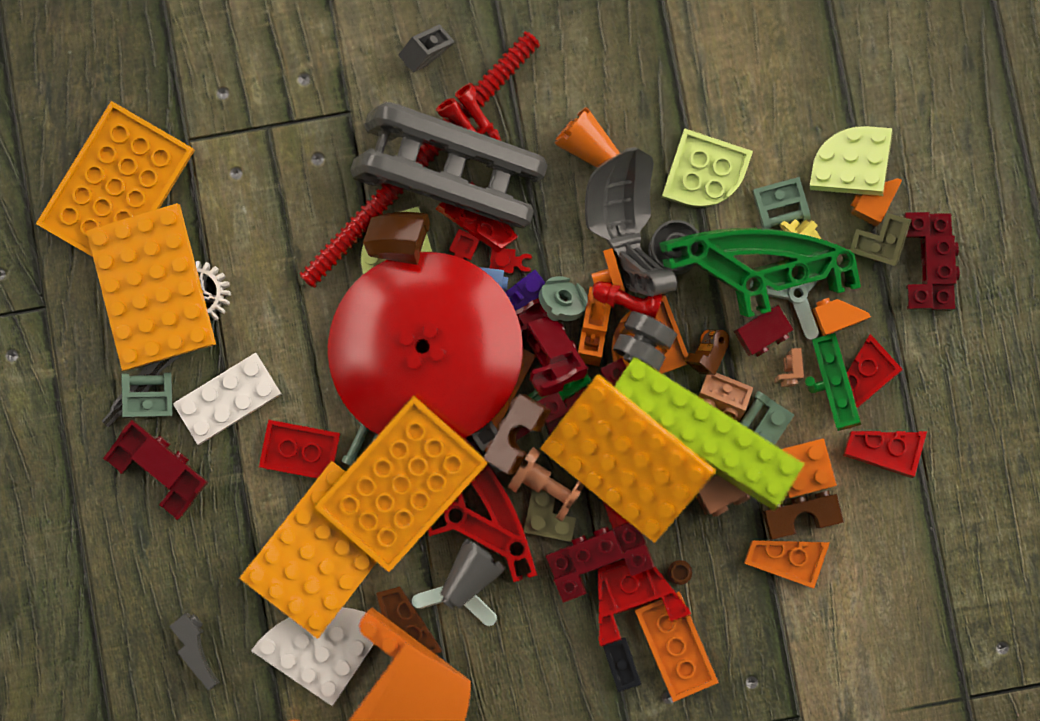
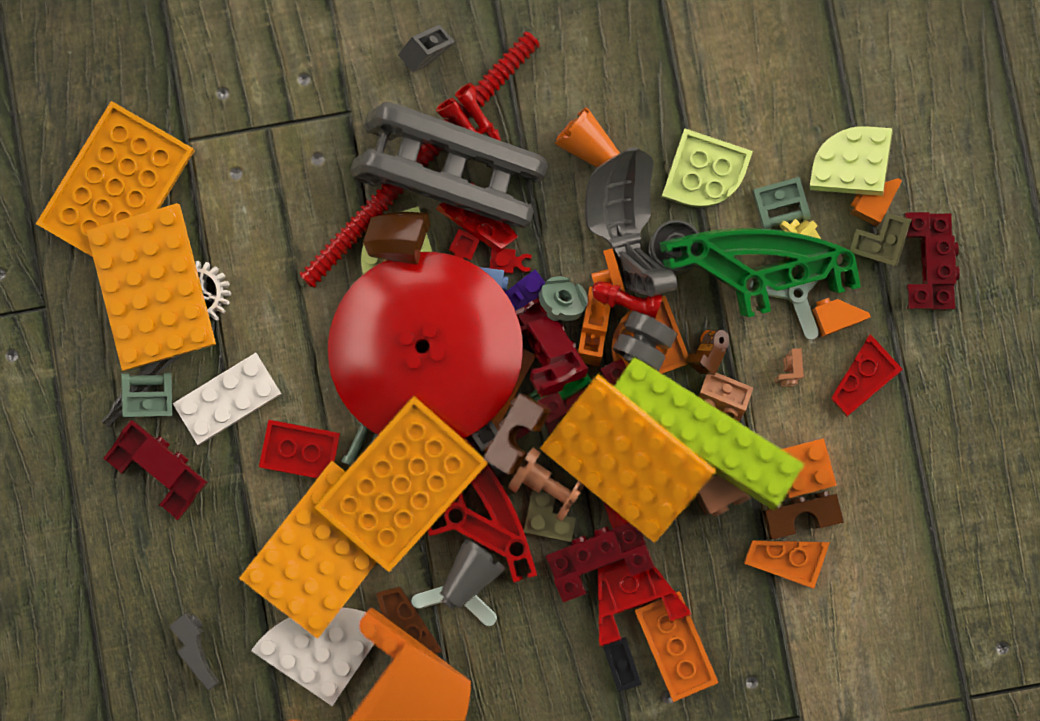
(679, 572): reddish brown plate -> none
(763, 331): dark red brick -> none
(774, 420): sand green plate -> none
(834, 382): green plate -> none
(887, 450): red wing -> none

